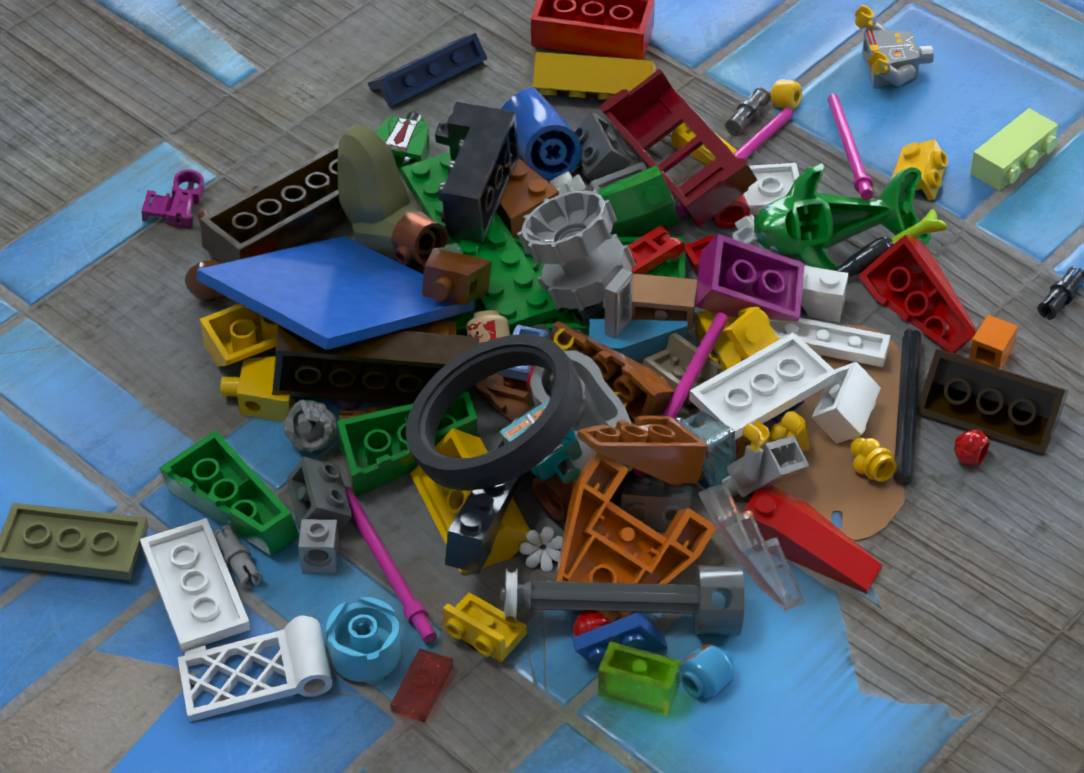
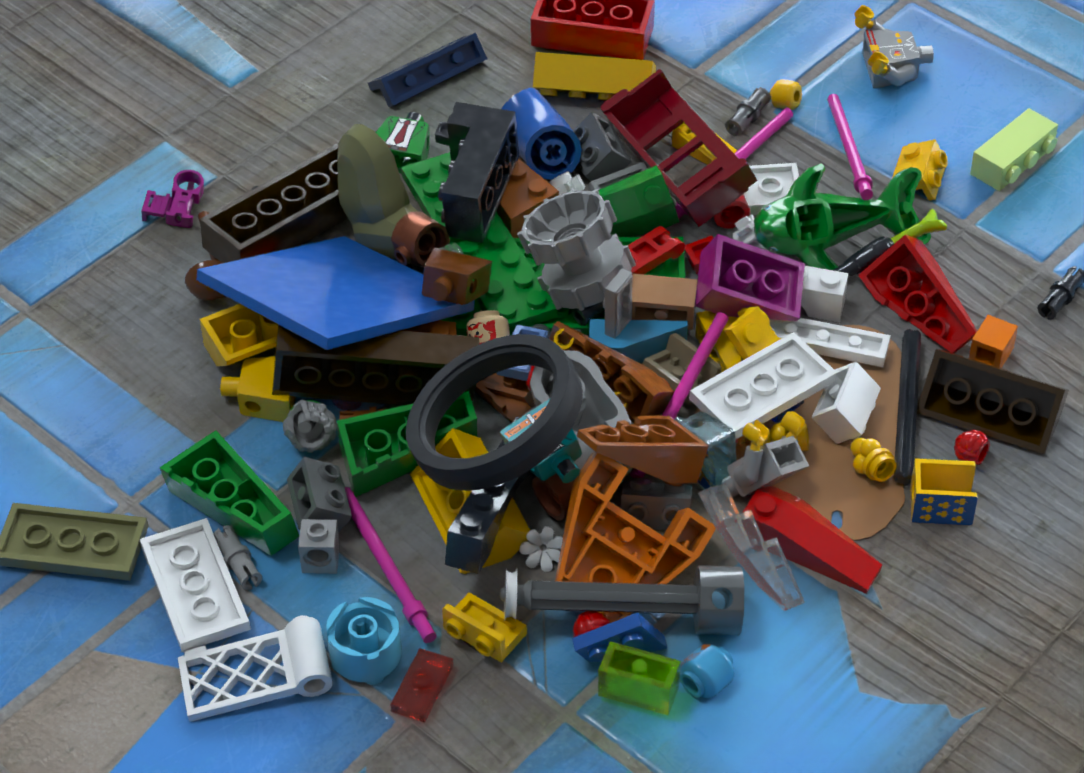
(943, 492): none -> piece

